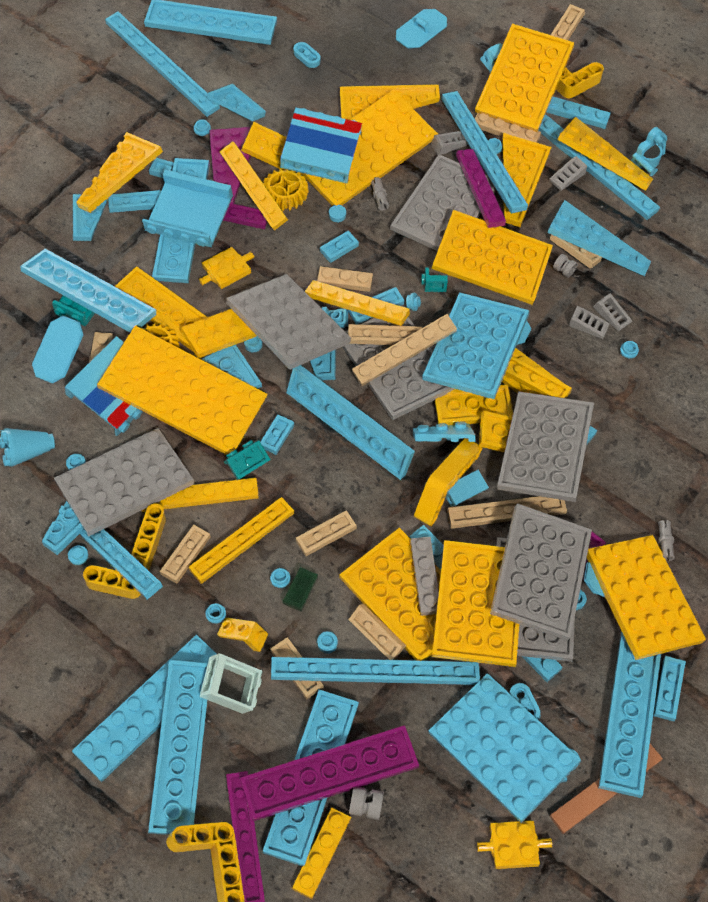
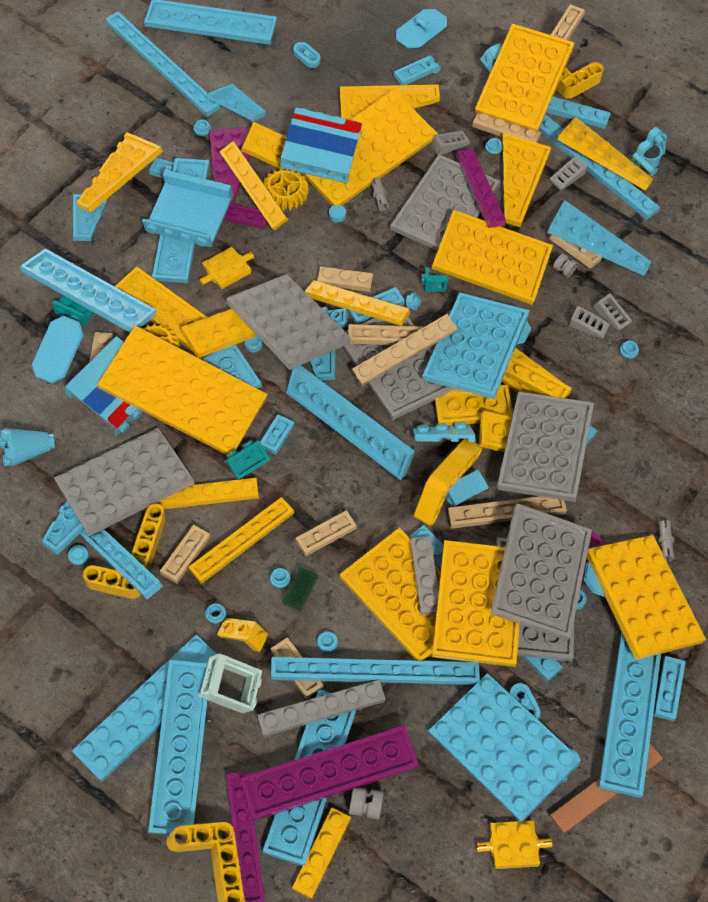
(75, 460): medium azure tile -> none
(133, 201): medium azure plate -> none
(321, 708): none -> light grey plate
(339, 246): medium azure plate -> none
(377, 632): tan plate -> none
(416, 70): none -> medium azure plate
(484, 152): medium azure plate -> none

